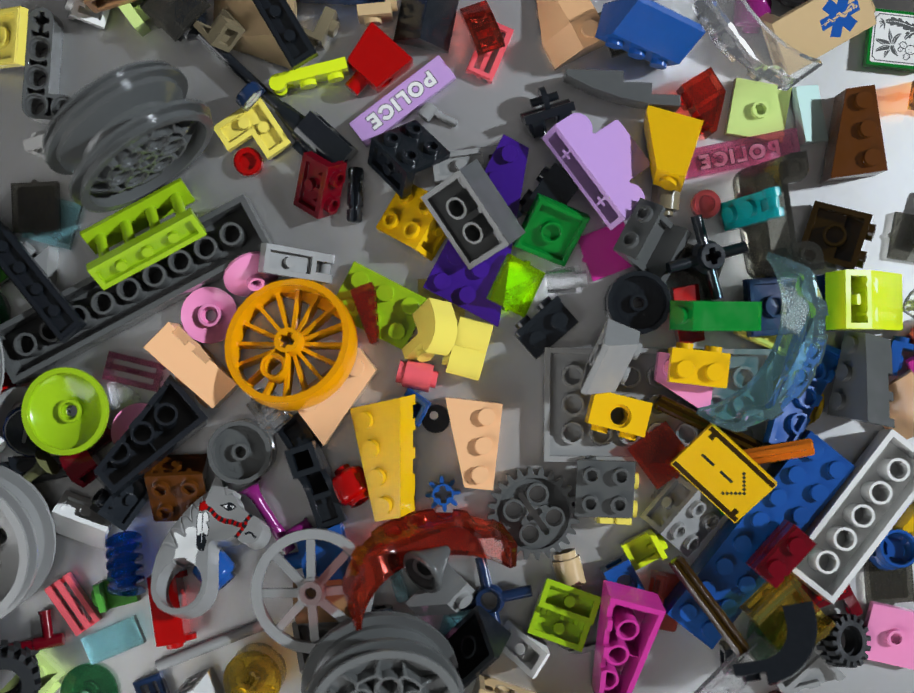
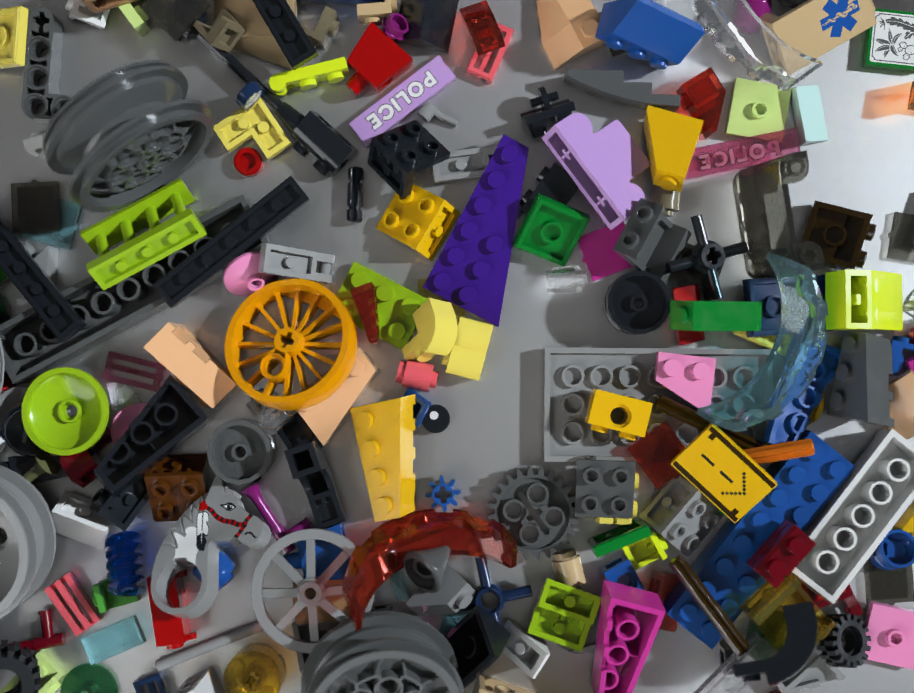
(195, 312): bright pink dish -> none
(231, 242): none -> black tile
(319, 185): dark red bracket -> none
(350, 485): red head -> none
(395, 26): none -> magenta plate
(473, 214): dark grey slope -> none
(476, 439): light nougat wedge -> none
(515, 285): clear neon green piece -> none
(545, 327): black bracket -> none
(610, 358): light grey slope -> none
(618, 537): none -> green tile
(698, 367): yellow bracket -> none
(705, 203): coral tile -> none
(752, 209): teal plate -> none
(855, 137): reddish brown wedge -> none

